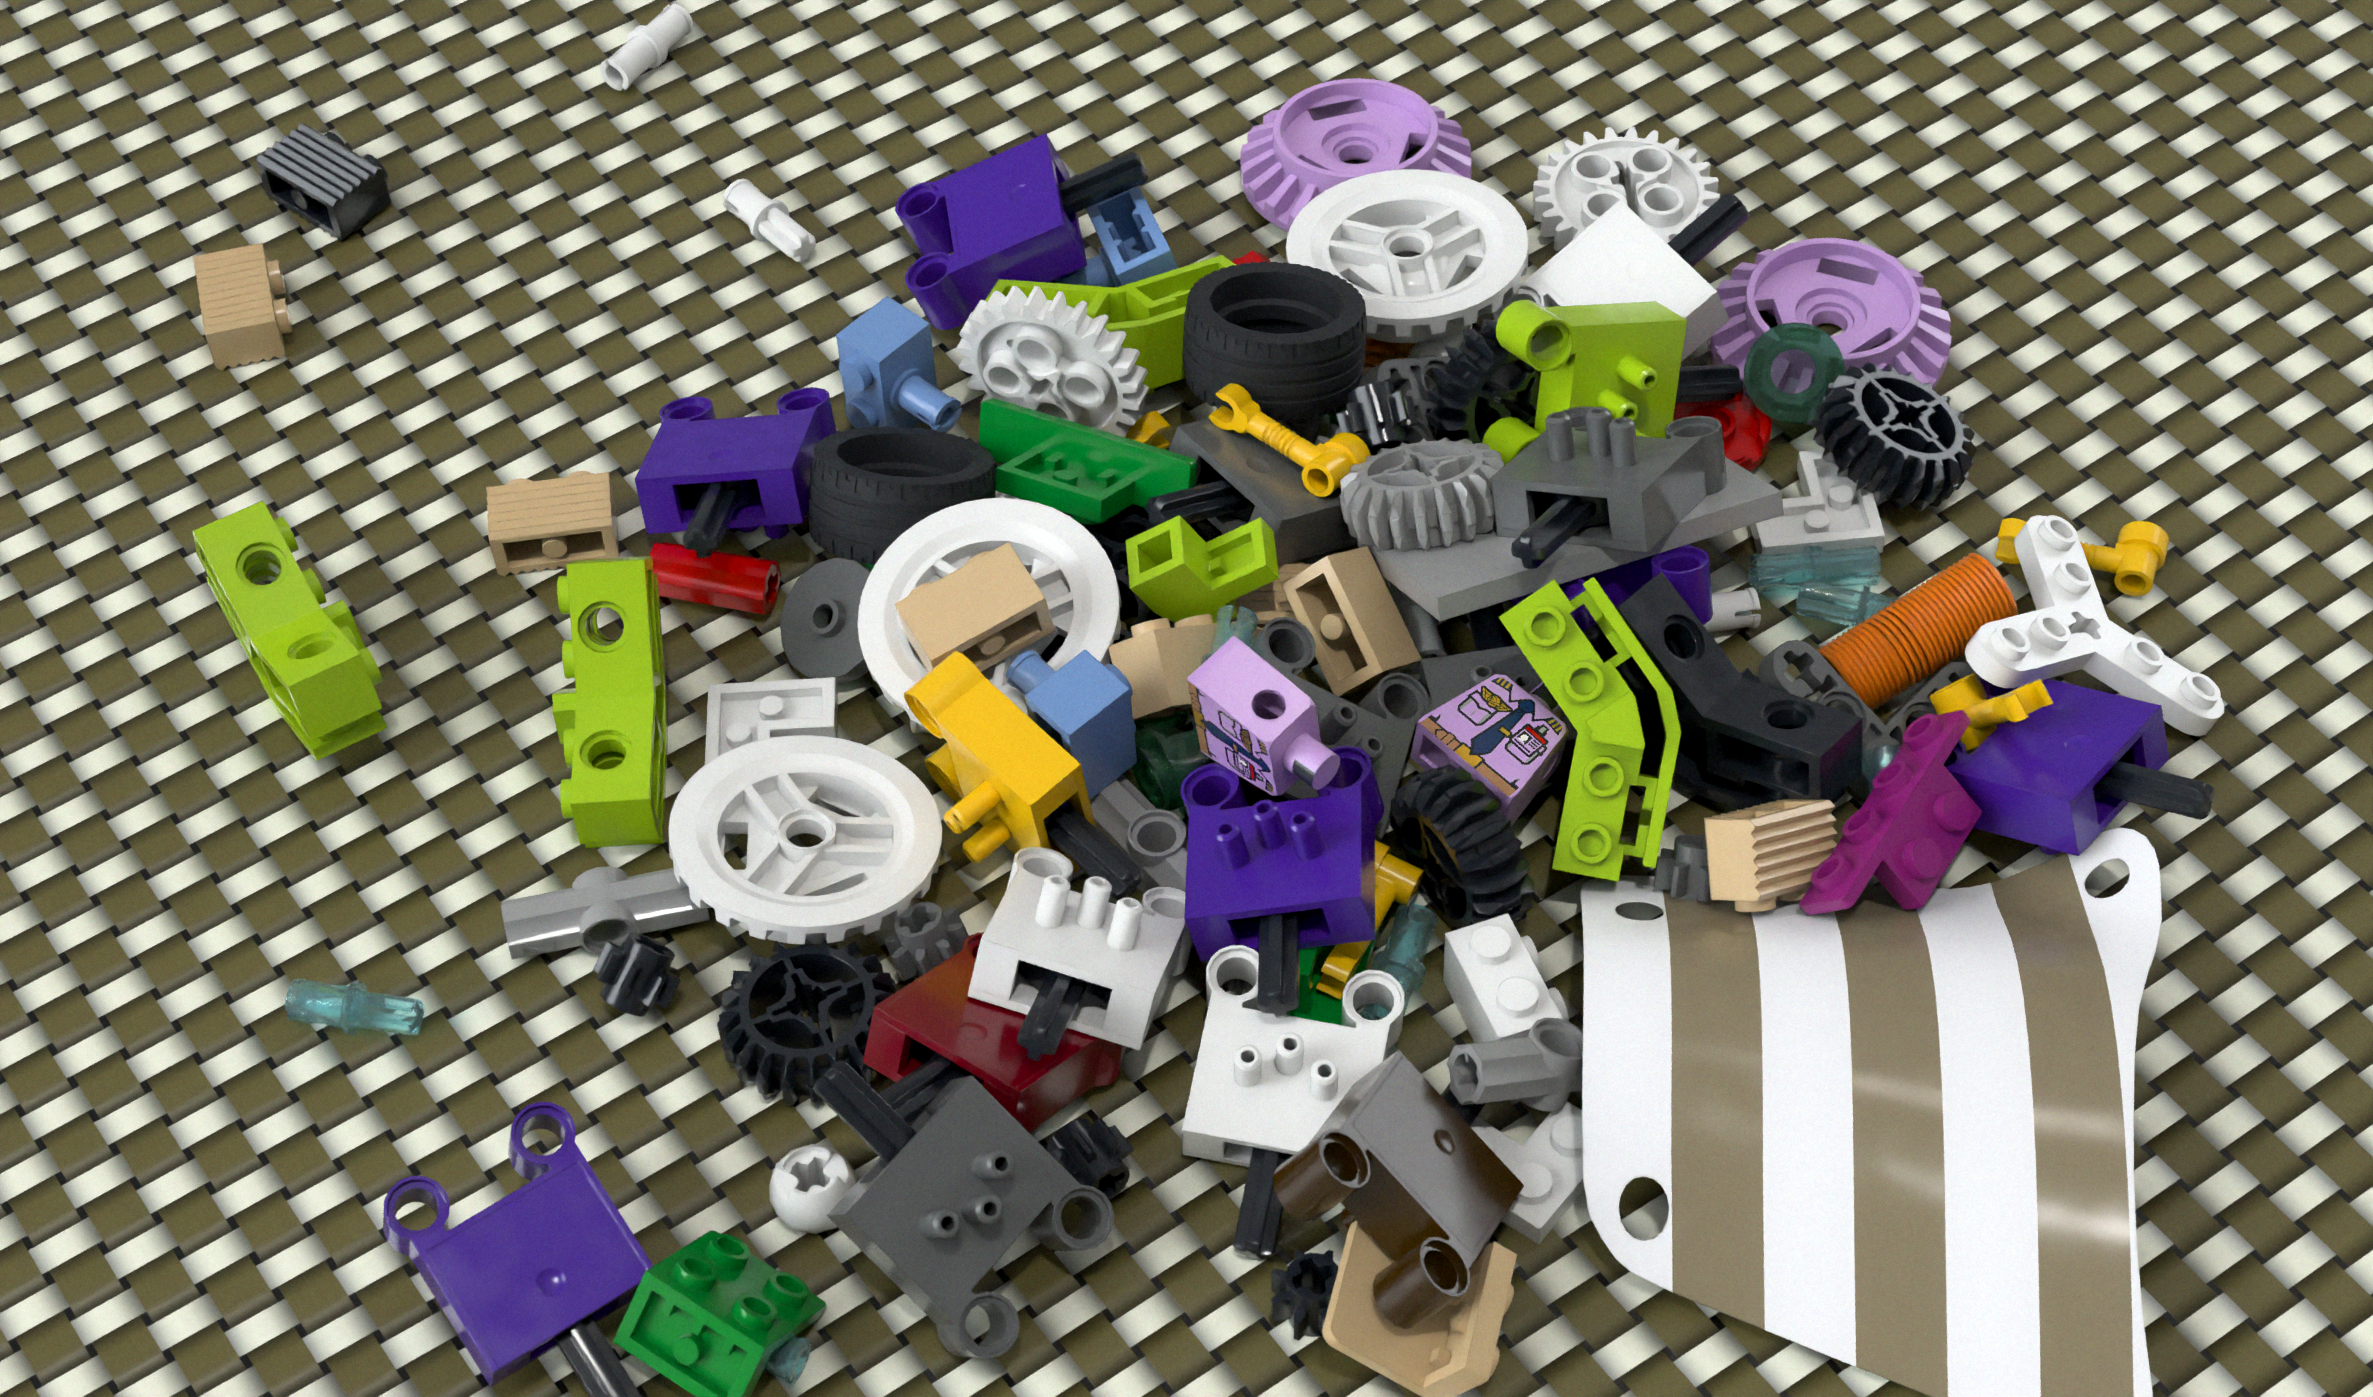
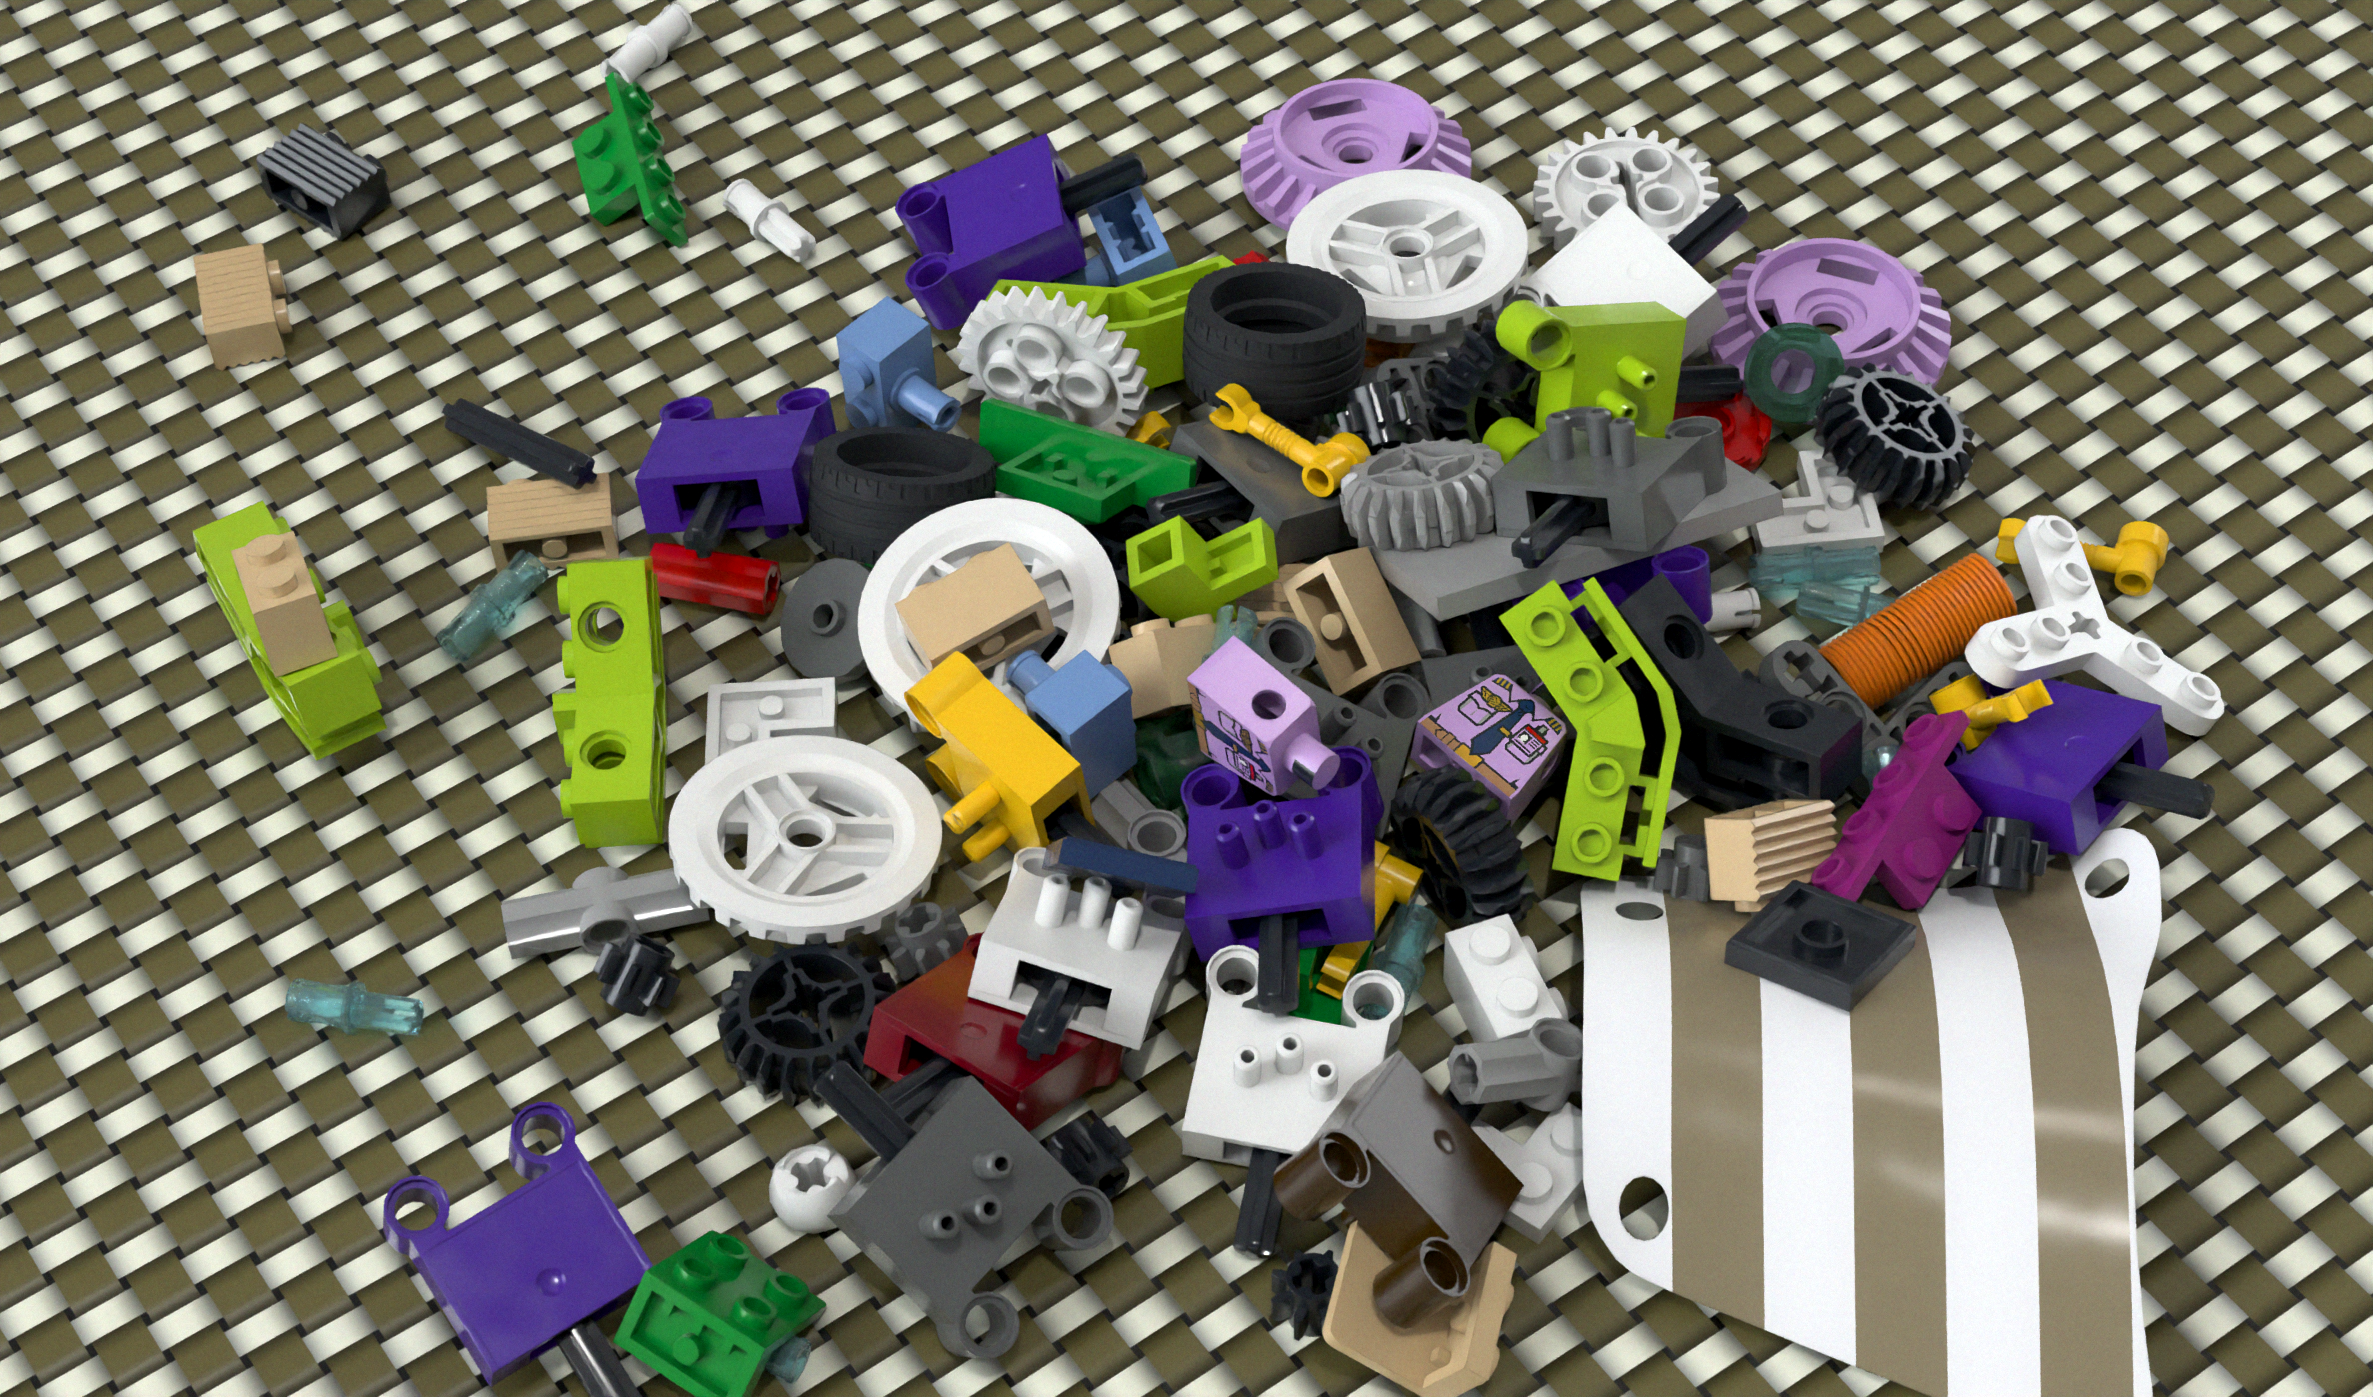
(284, 603): none -> tan brick
(492, 605): none -> clear light blue pin
(520, 443): none -> black axle
(625, 164): none -> green bracket
(1121, 867): none -> dark blue tile
(1821, 945): none -> black tile
(2005, 854): none -> black gear

